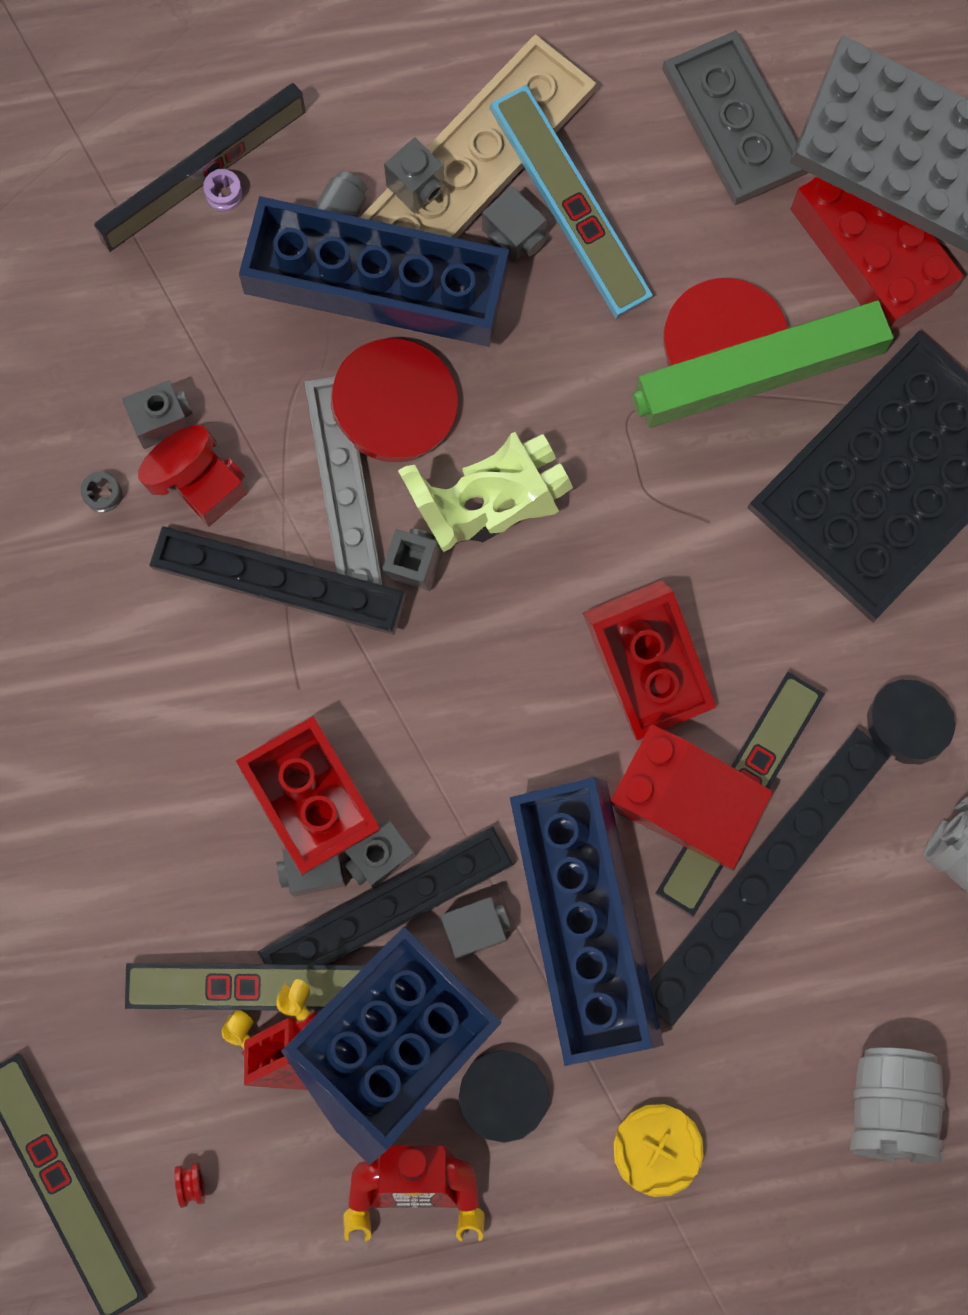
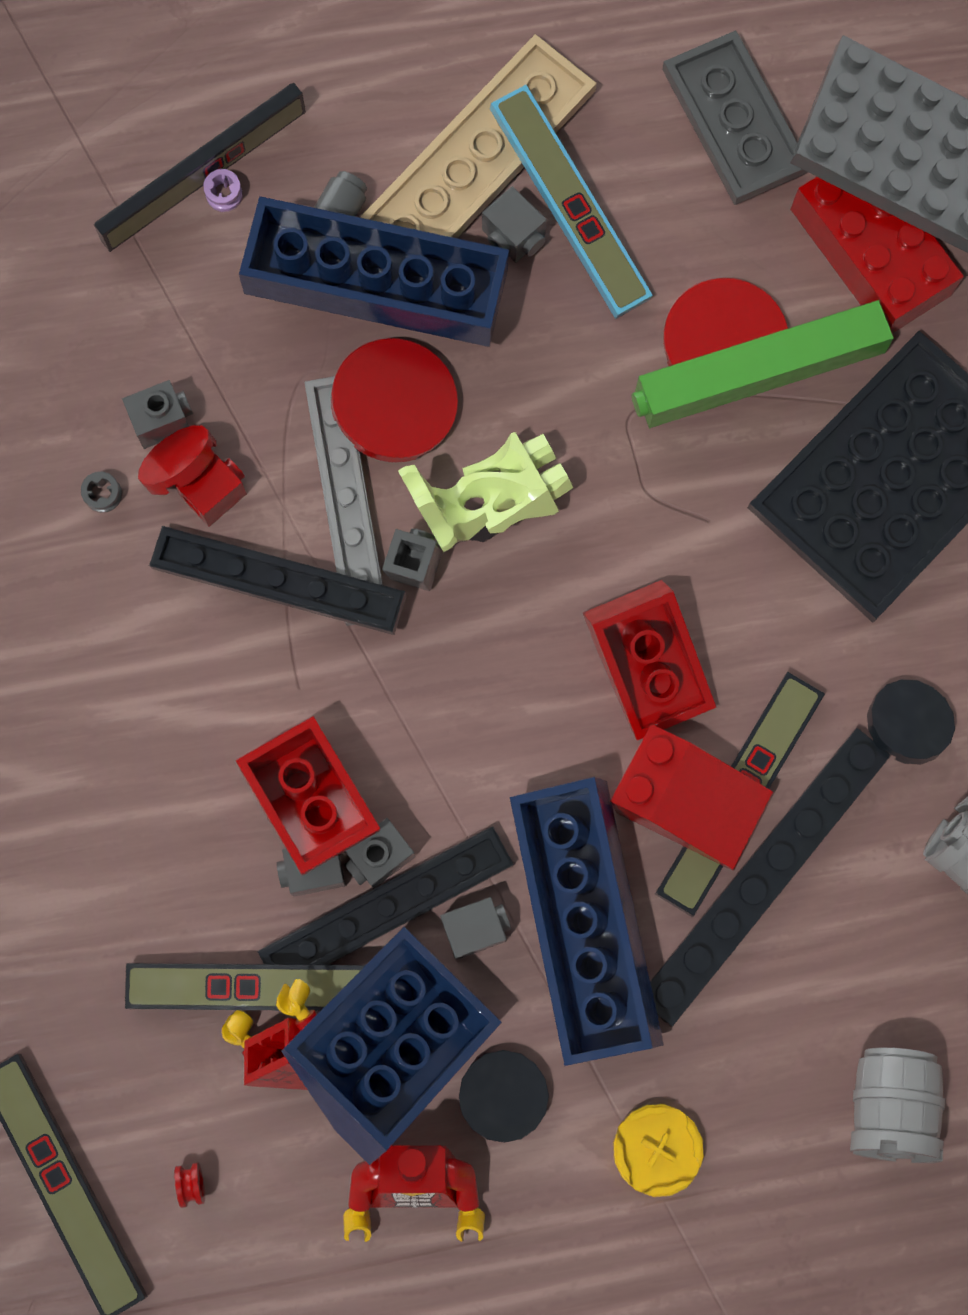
(414, 175): dark grey brick -> none

